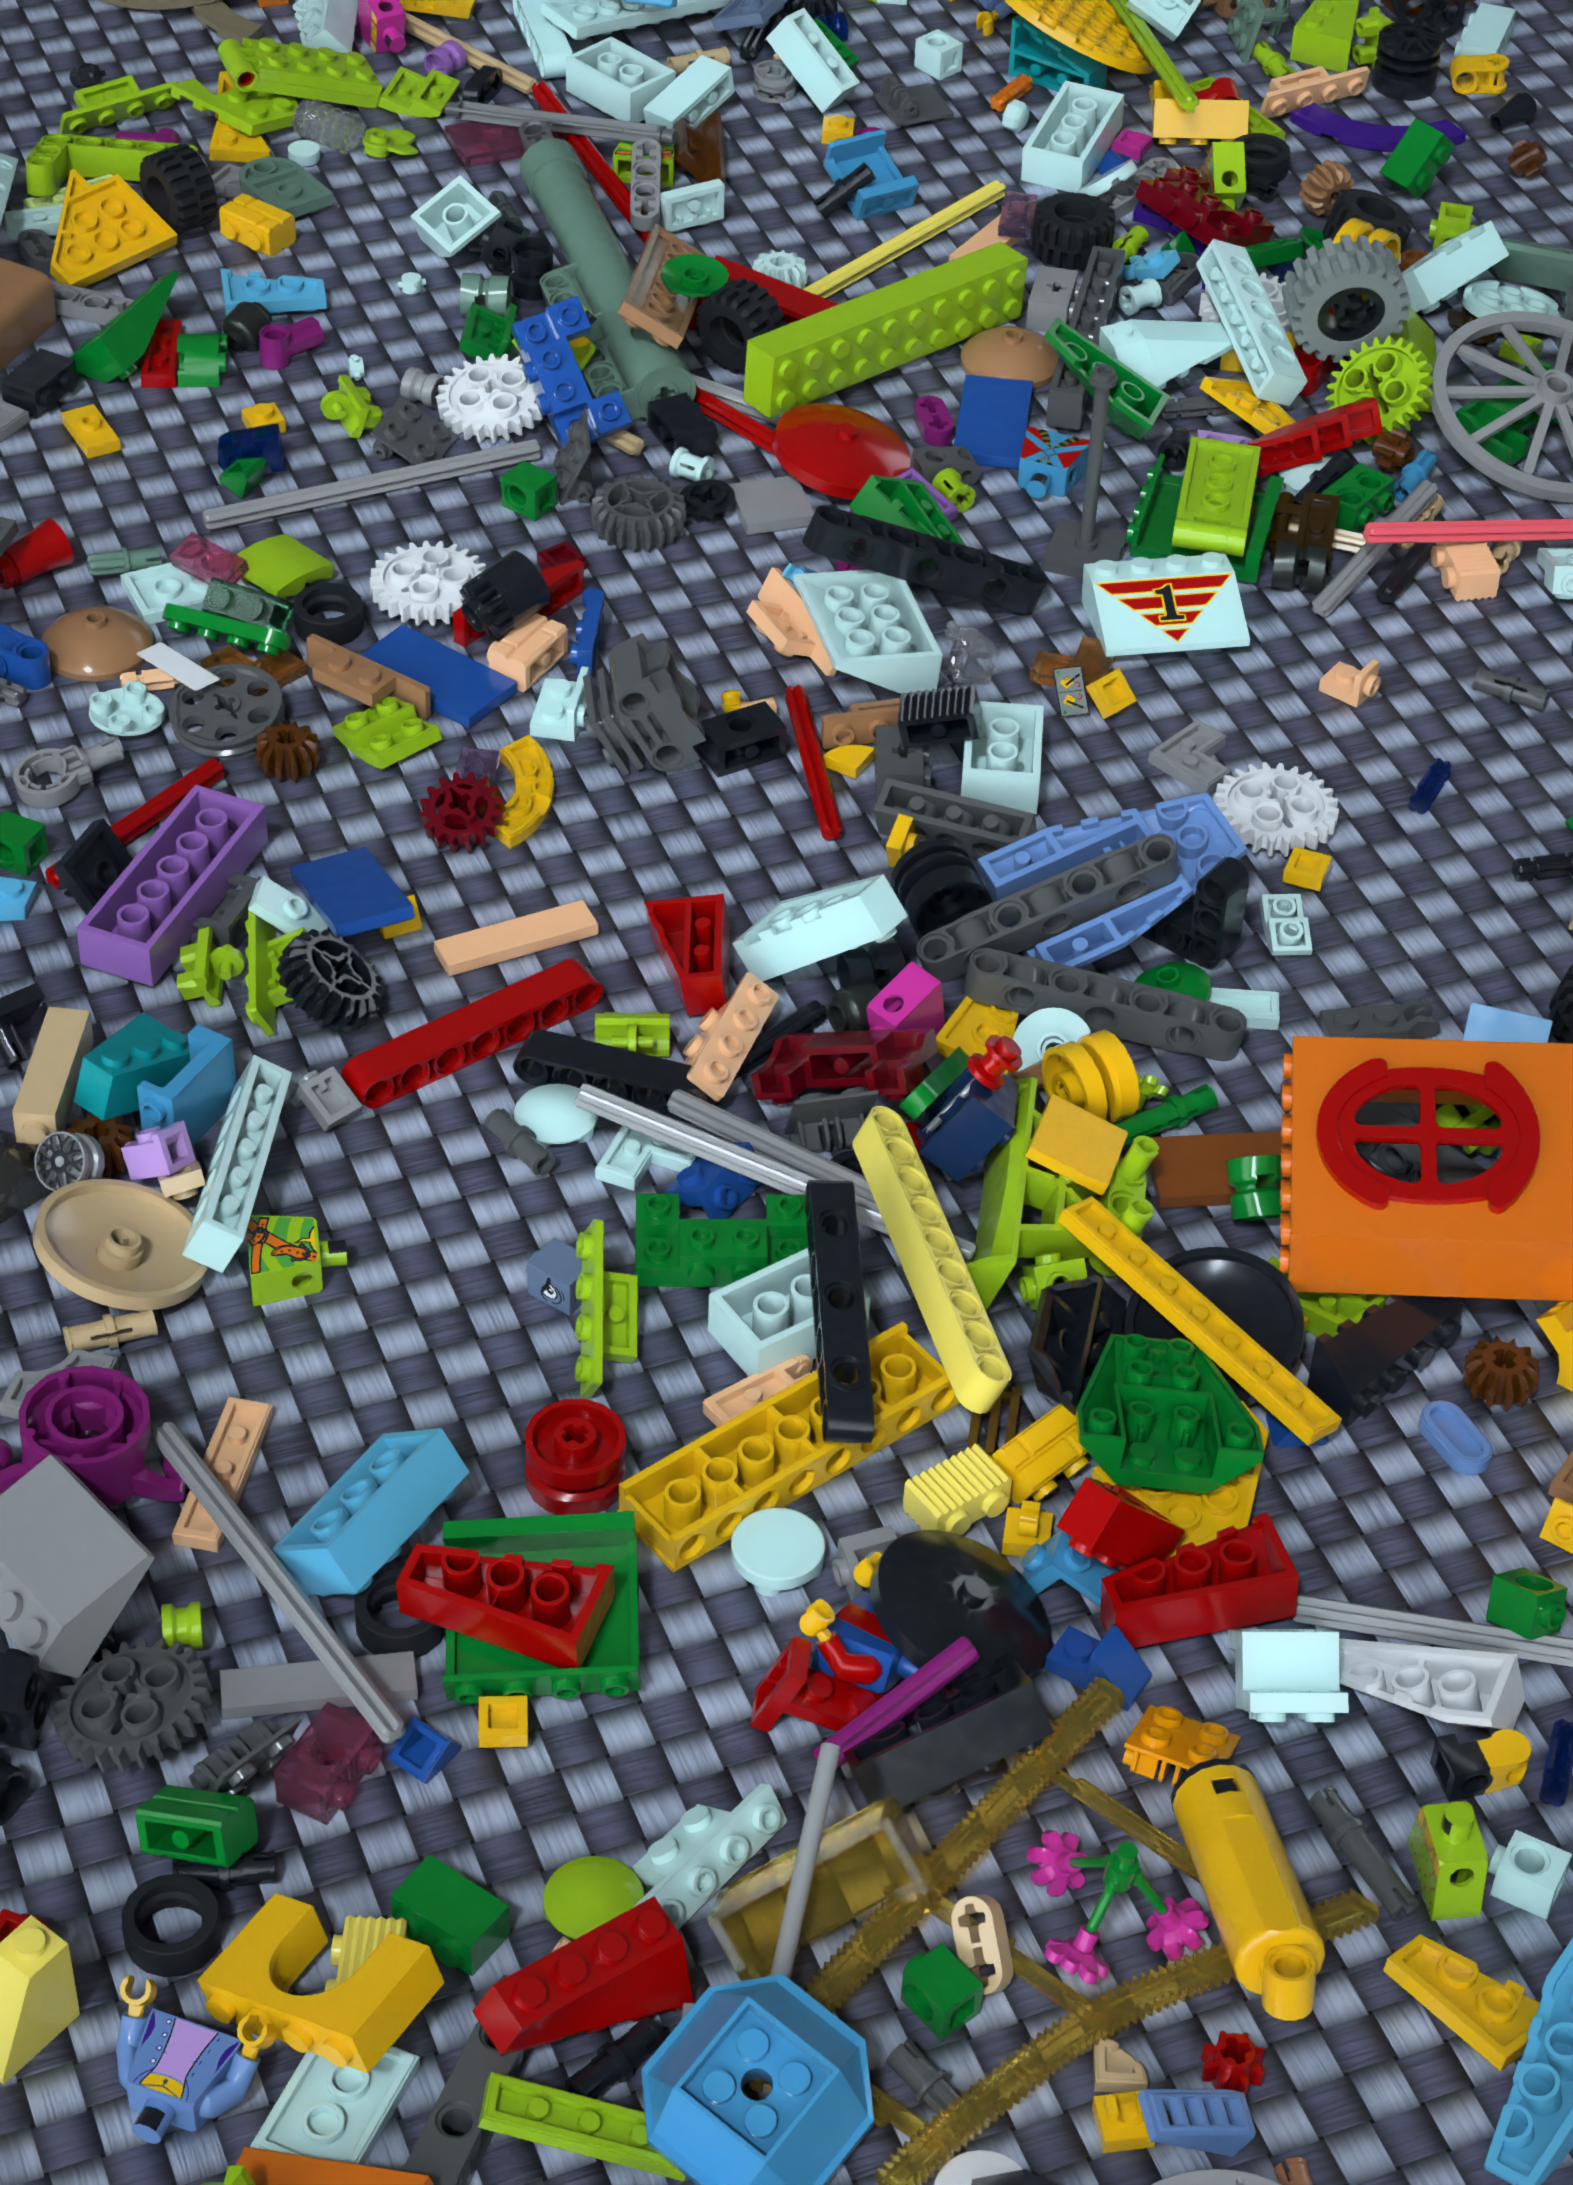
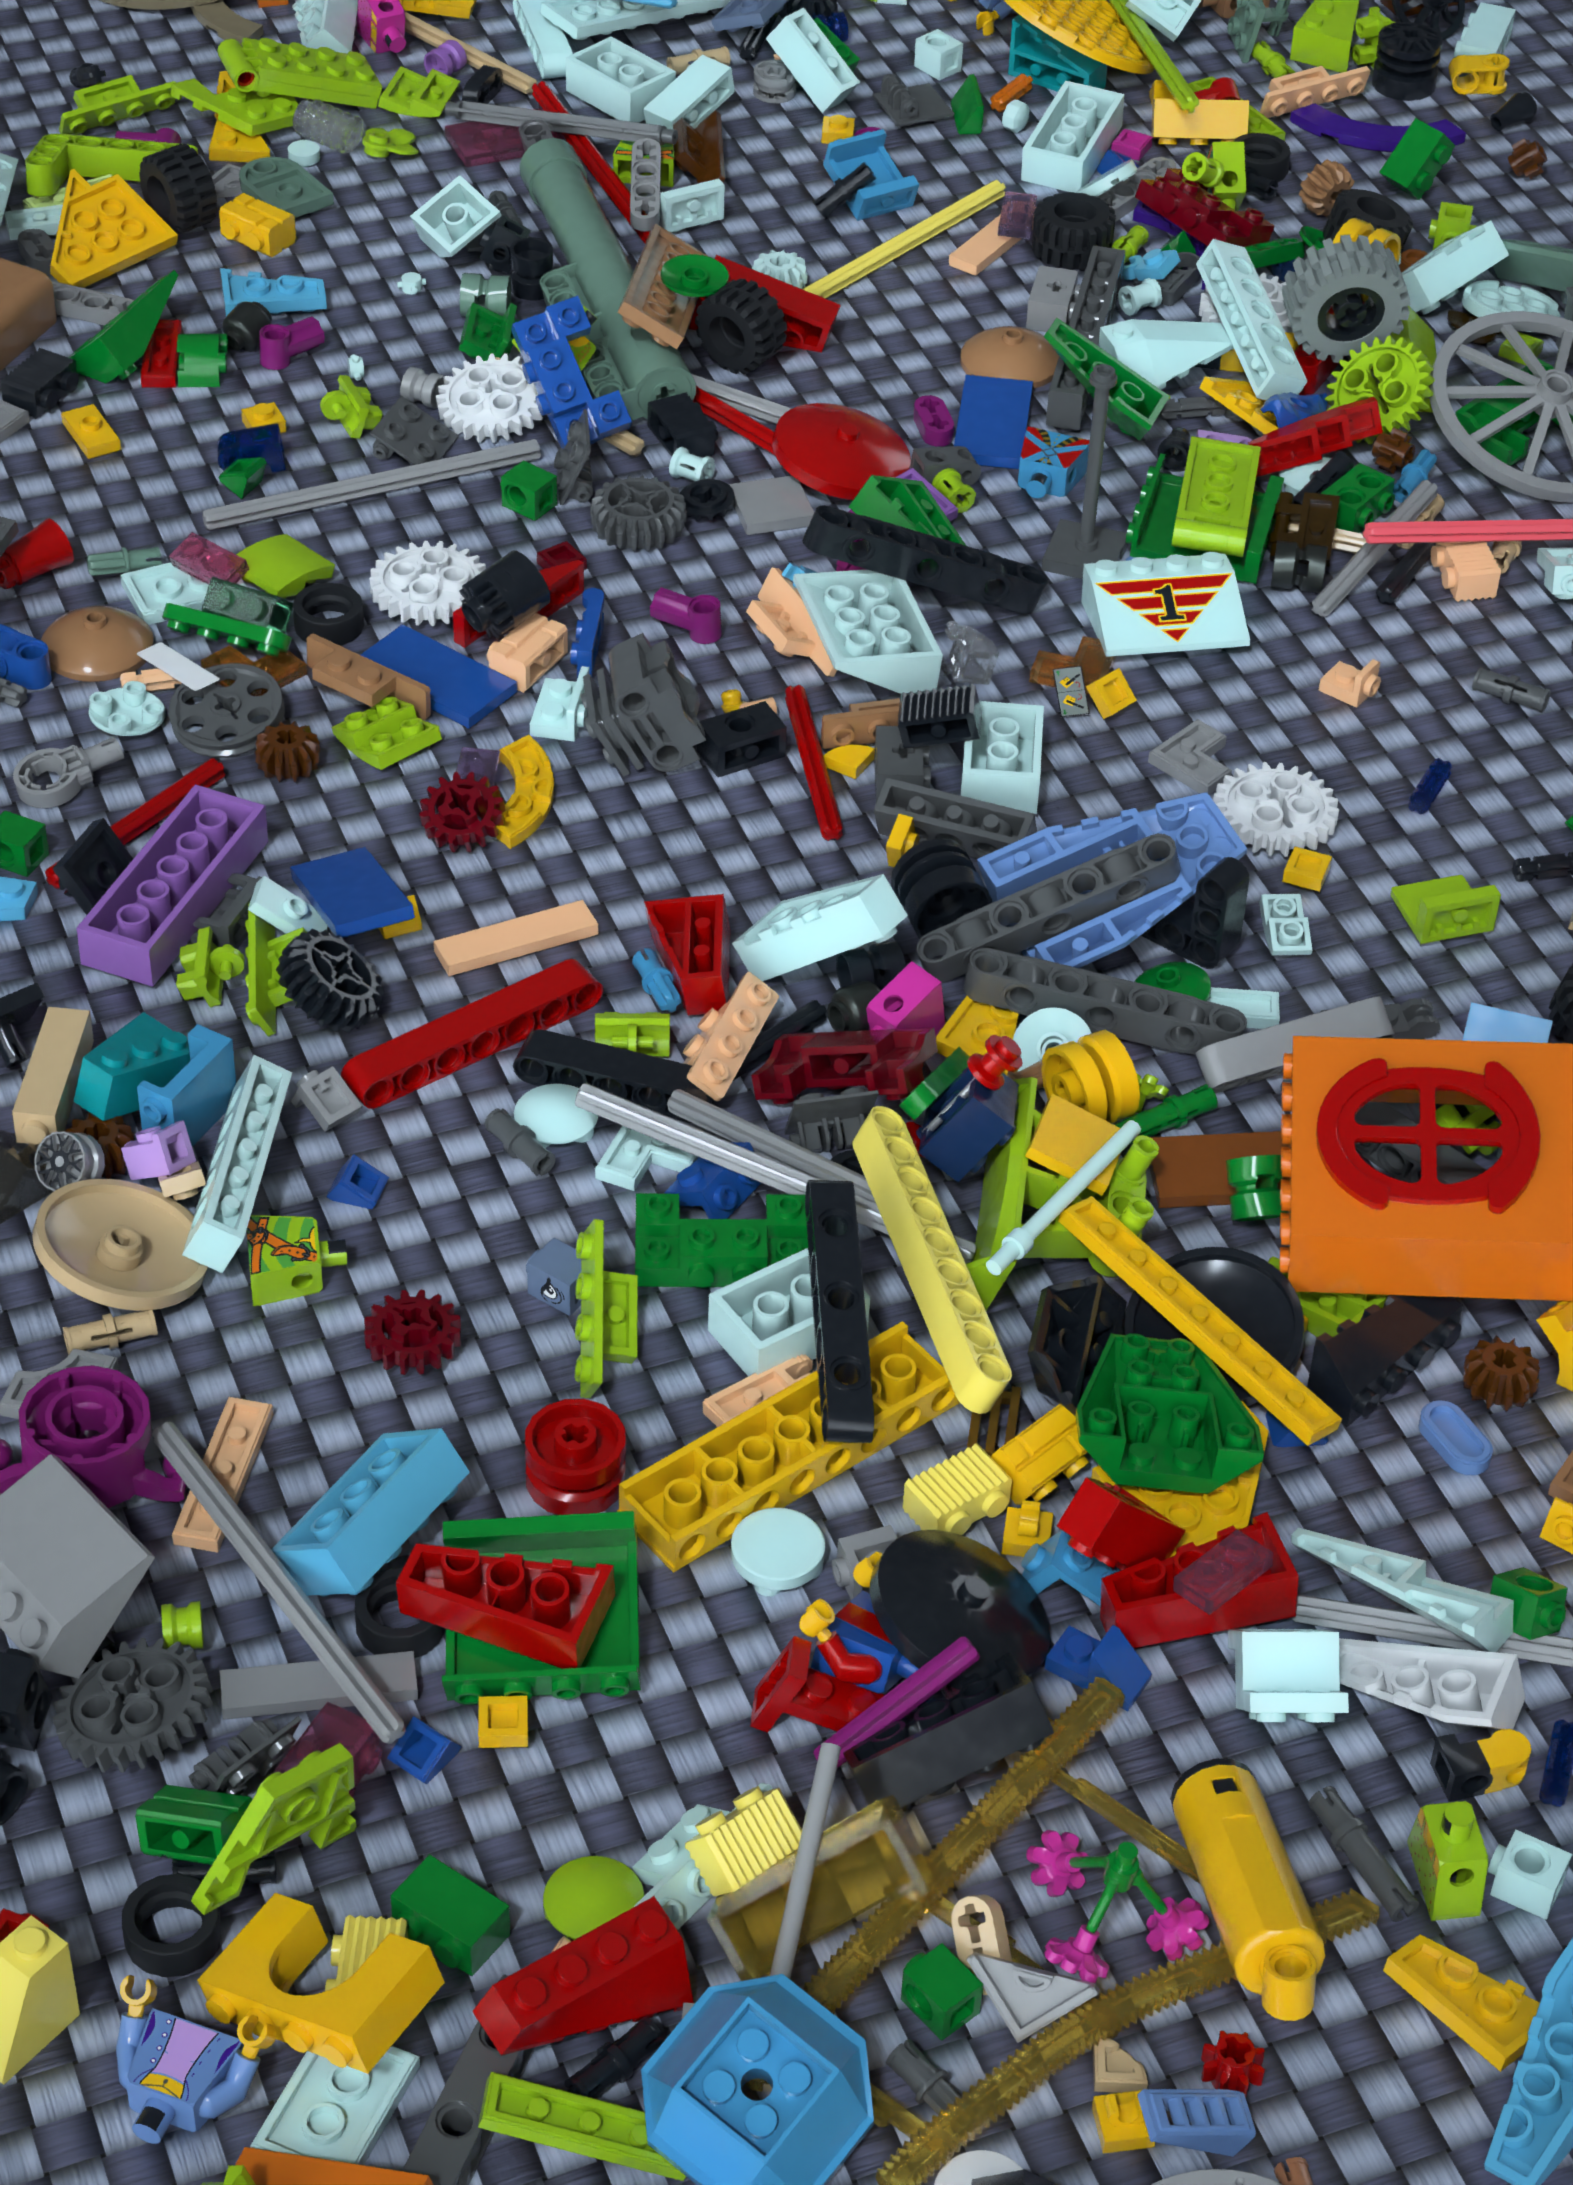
(285, 1806): none -> lime wing
(358, 1184): none -> blue slope
(412, 1332): none -> dark red gear
(657, 980): none -> dark azure axle
(697, 614): none -> magenta piece
(744, 1842): none -> light yellow brick
(883, 329): lime brick -> none
(968, 107): none -> green slope
(1021, 1239): none -> light aqua bar
(1028, 1995): none -> light grey tile
(1048, 1271): lime brick -> none
(1174, 1740): light orange hinge -> none
(1200, 164): none -> lime bush
(1223, 1571): none -> clear pink plate
(1261, 1052): none -> light grey beam
(1293, 407): none -> blue piece
(1447, 908): none -> lime bracket
(1468, 1613): none -> light aqua wedge

